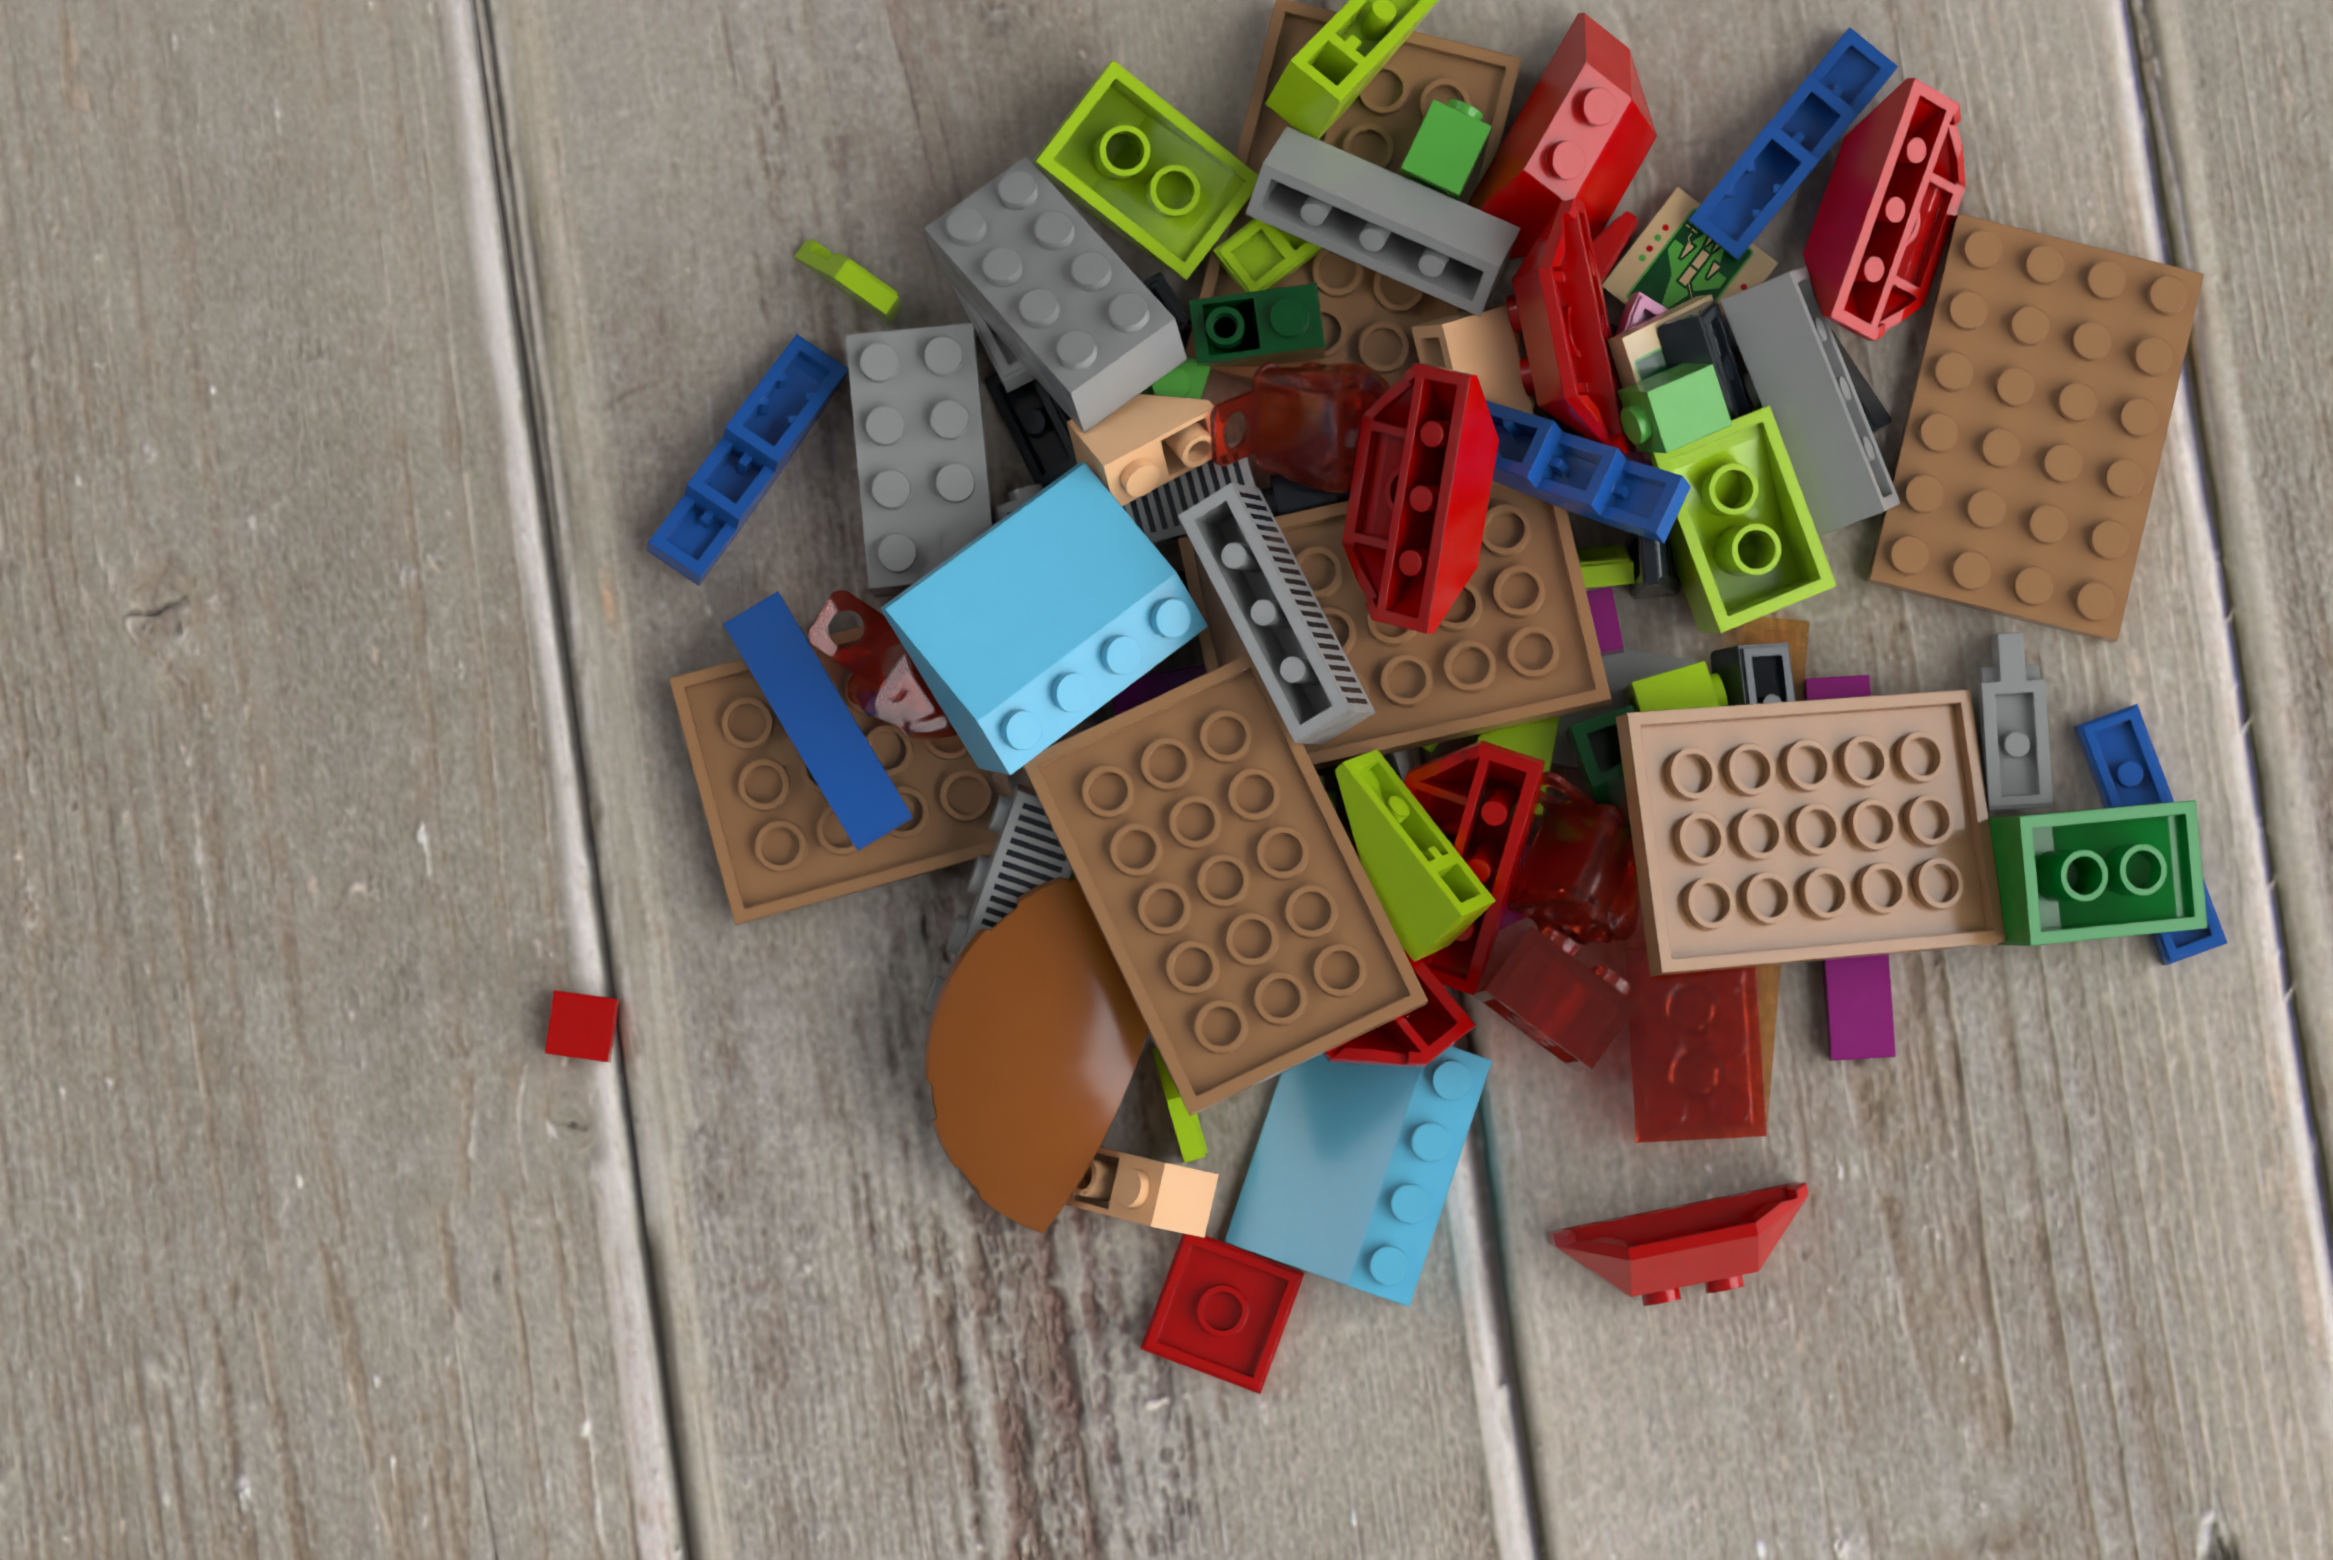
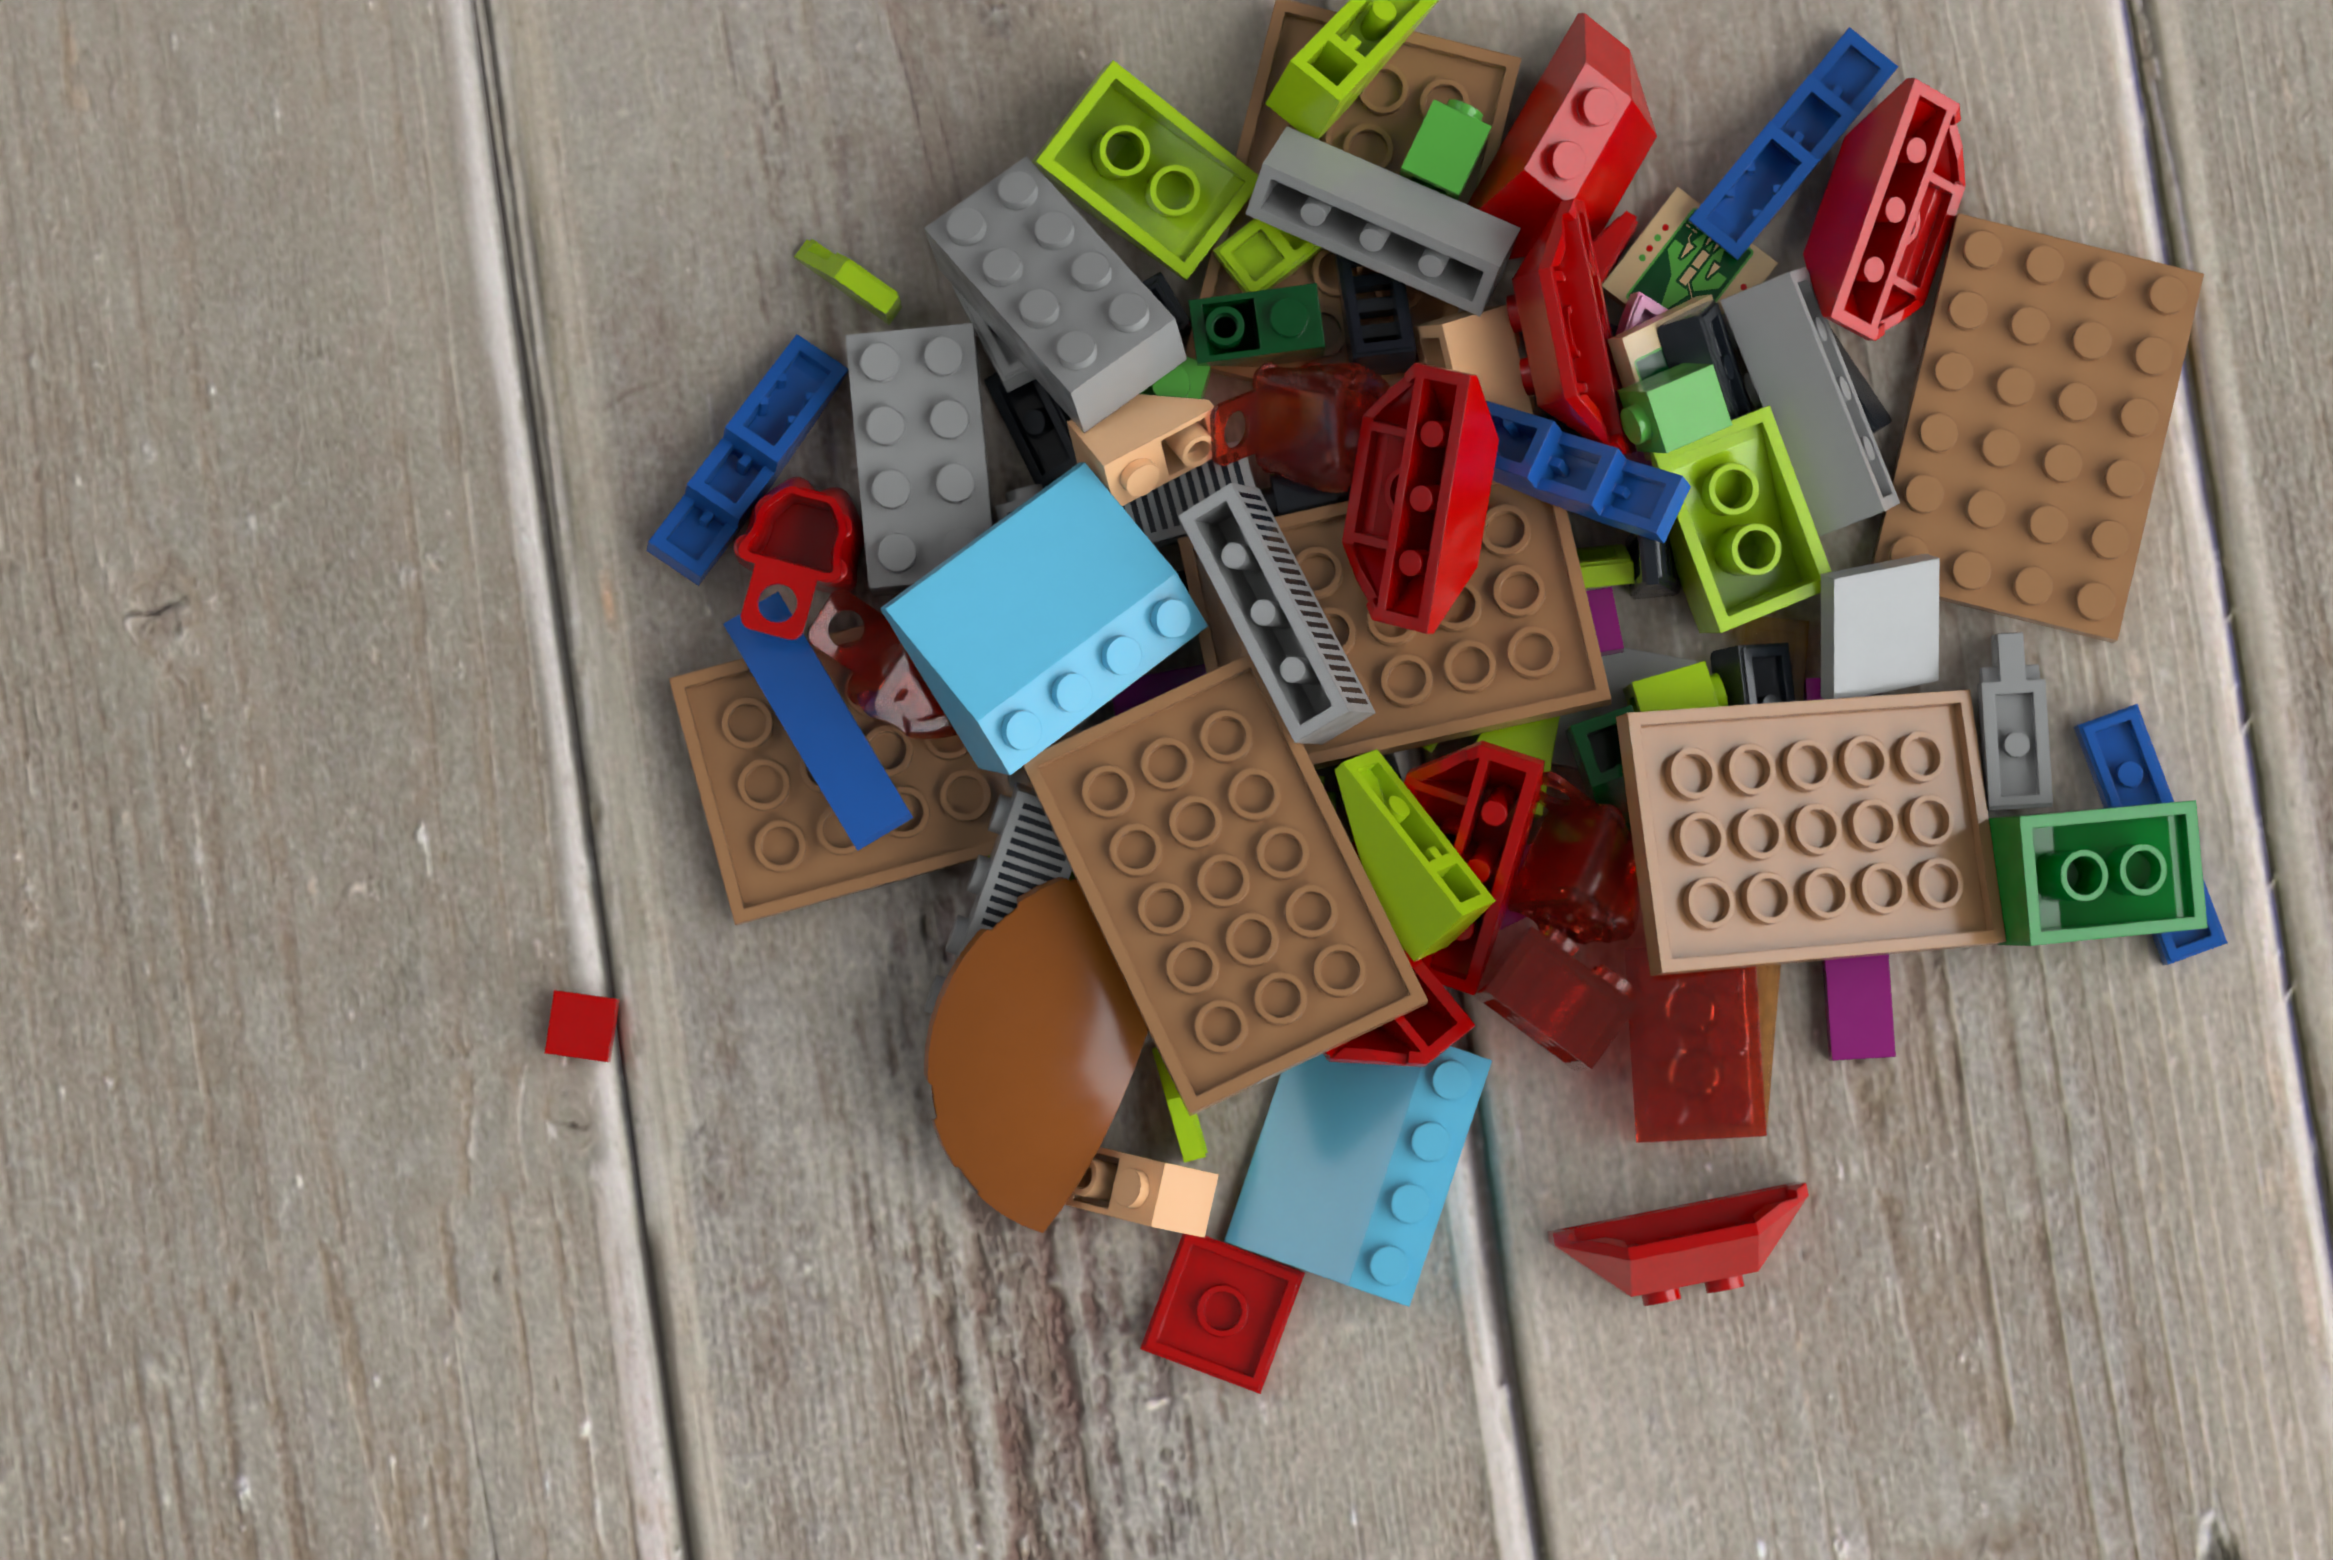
(799, 542): none -> red piece
(1382, 346): none -> black slope
(1880, 627): none -> tile

